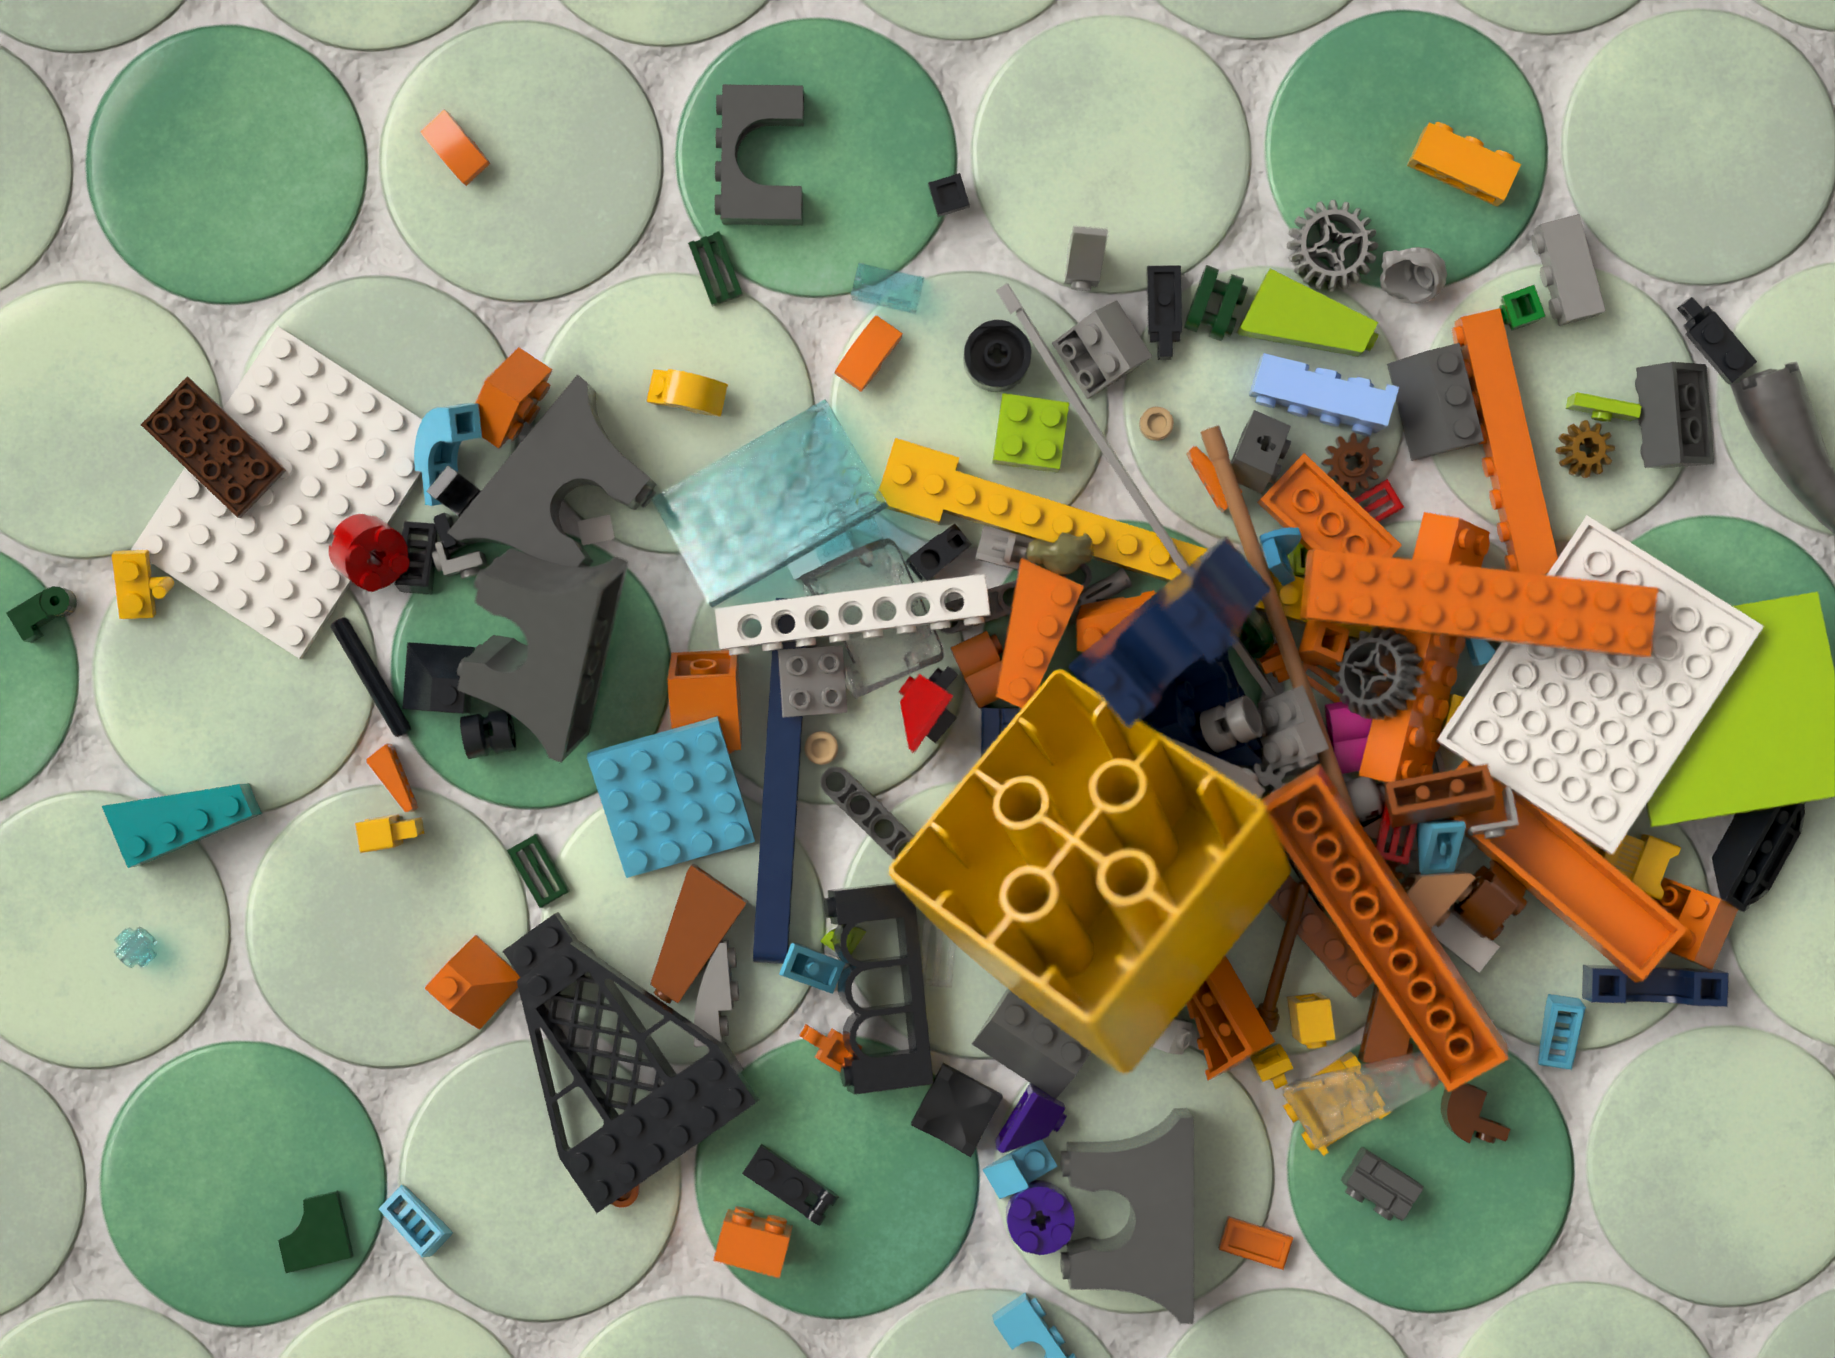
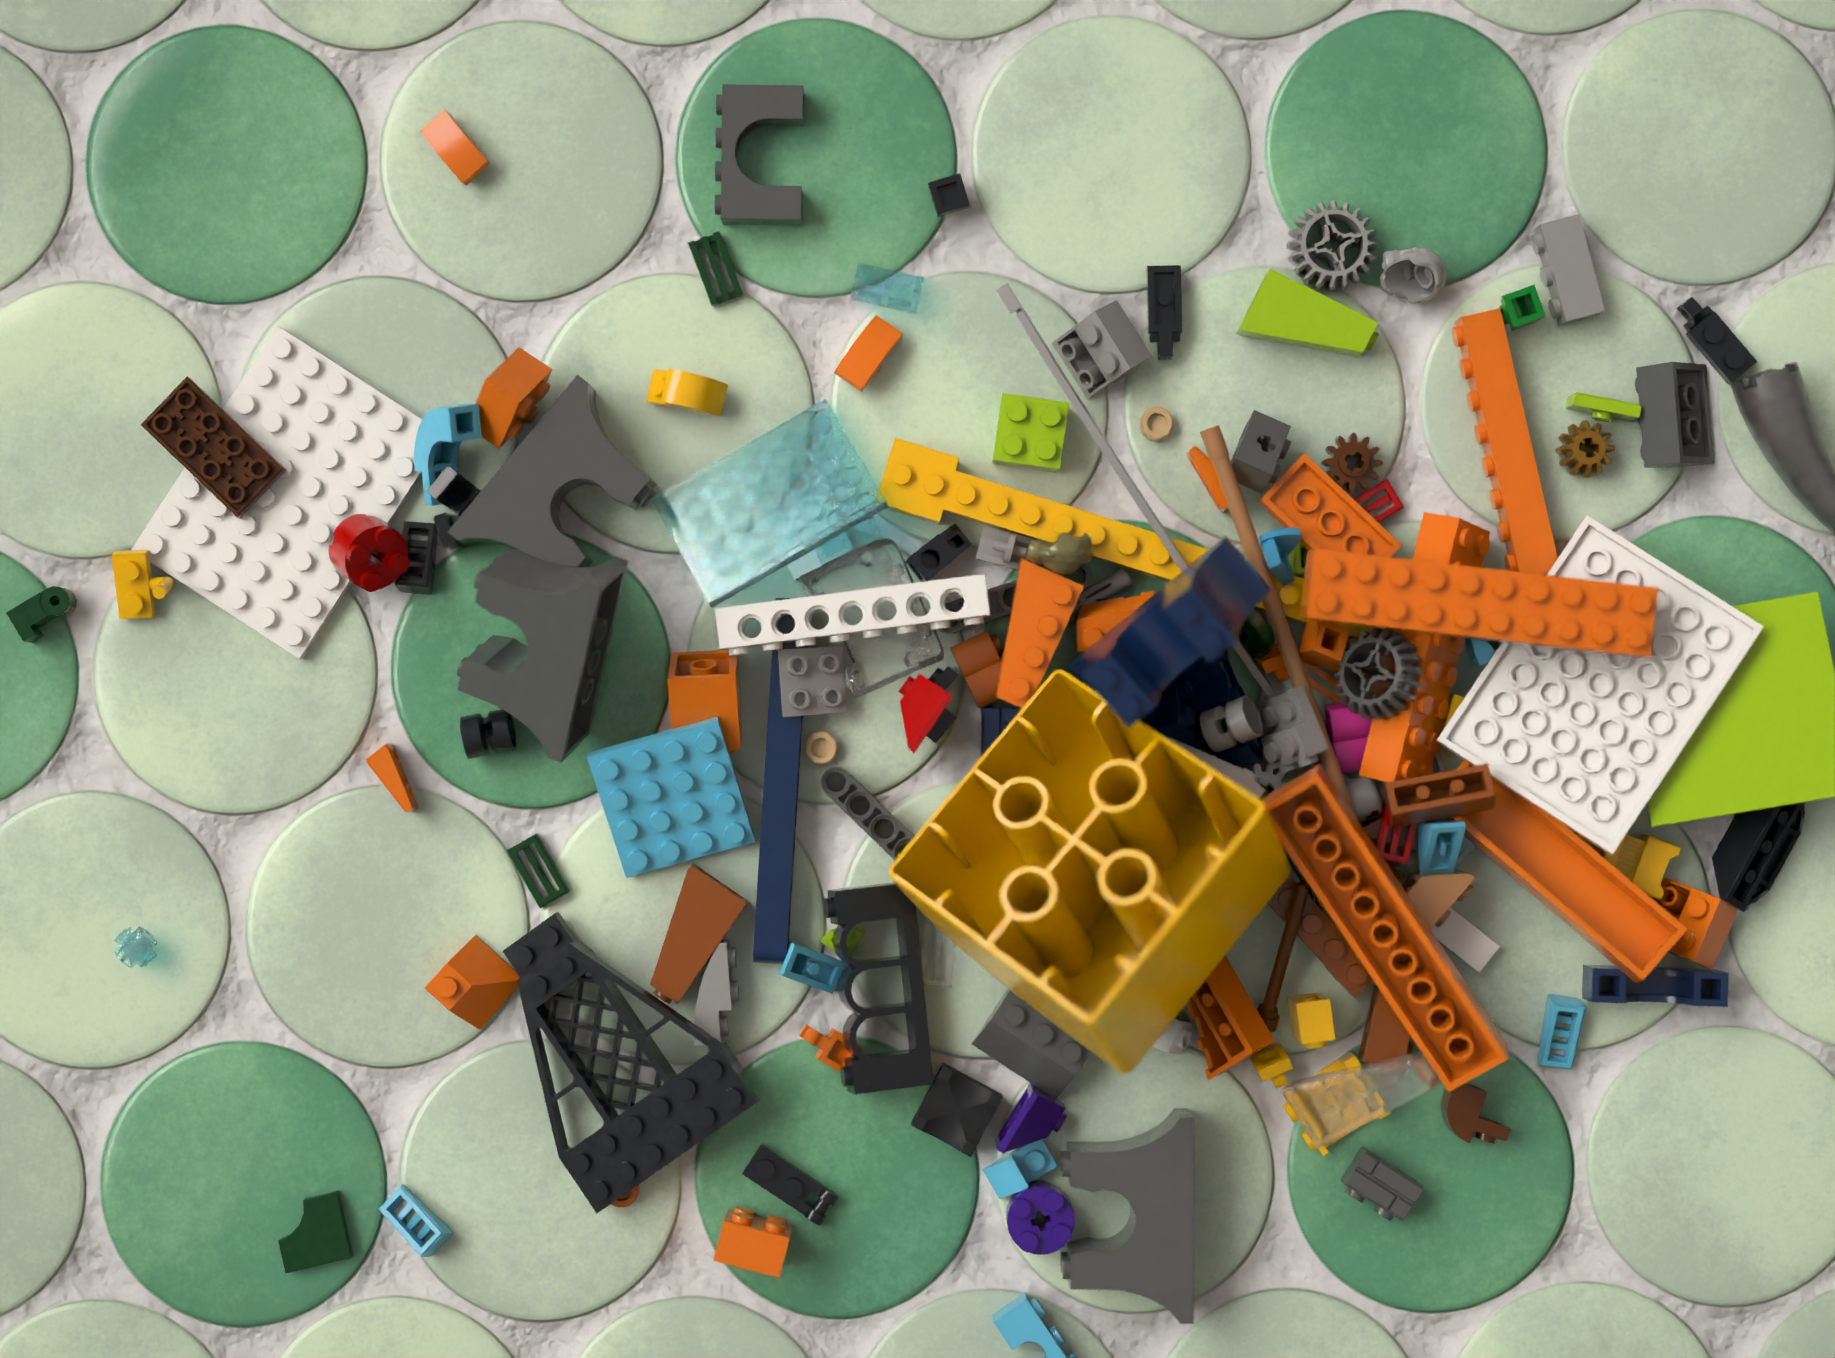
(170, 822): teal wedge -> none
(370, 677): black axle -> none
(386, 832): yellow piece -> none
(433, 679): black slope -> none
(466, 565): light grey bracket -> none
(596, 530): white sticker -> none
(980, 345): black brick -> none
(1085, 257): light grey slope -> none
(1232, 293): dark green brick -> none
(1255, 1242): orange tile -> none
(1323, 394): light blue wedge -> none
(1435, 402): dark grey slope -> none
(1464, 163): light orange brick -> none
(1491, 901): reddish brown brick -> none
(1498, 829): light grey bracket -> none

